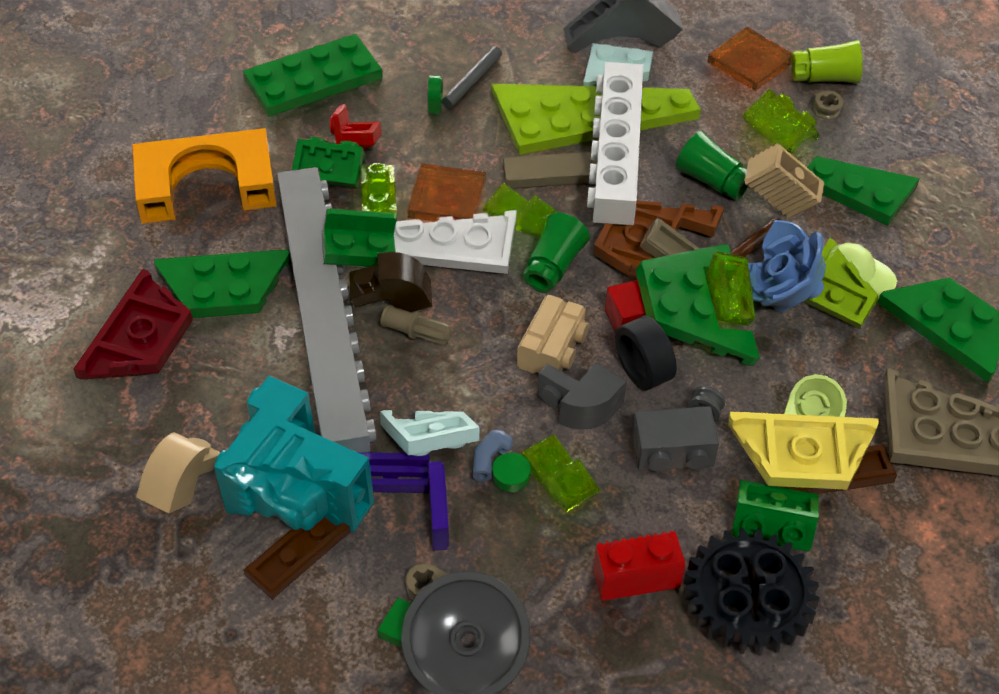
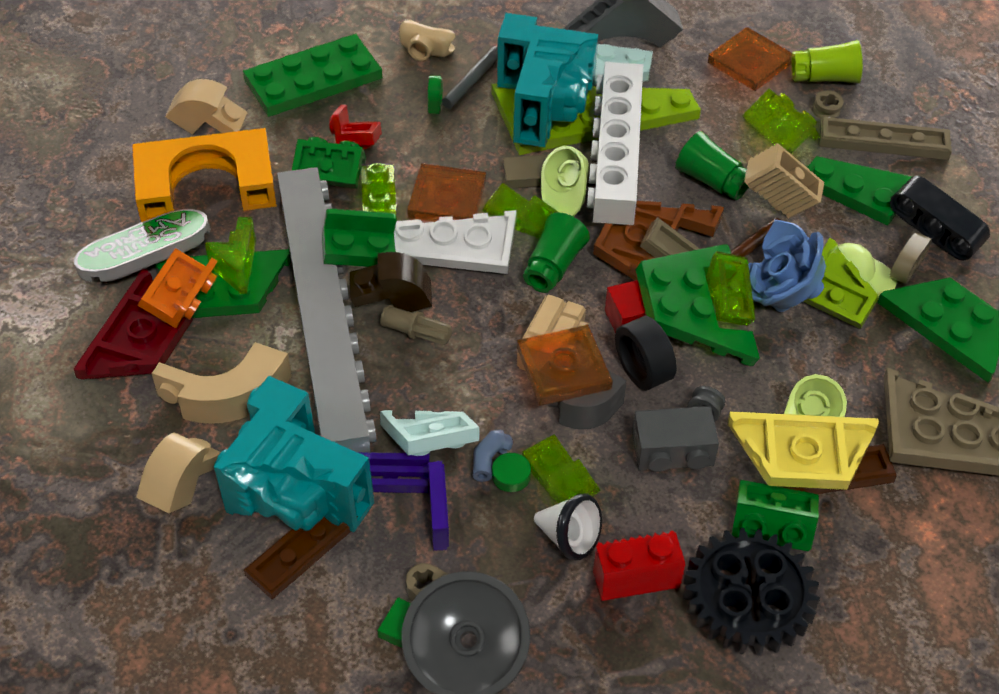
(142, 245): none -> tile
(176, 288): none -> orange bracket
(205, 102): none -> tan brick
(225, 395): none -> tan arch
(235, 256): none -> clear neon green slope
(425, 40): none -> tan piece
(549, 74): none -> teal brick
(564, 365): none -> clear orange tile
(565, 179): none -> yellowish green cap
(572, 525): none -> white hat
(885, 138): none -> dark tan tile
(910, 257): none -> dark tan beam
(940, 218): none -> black beam

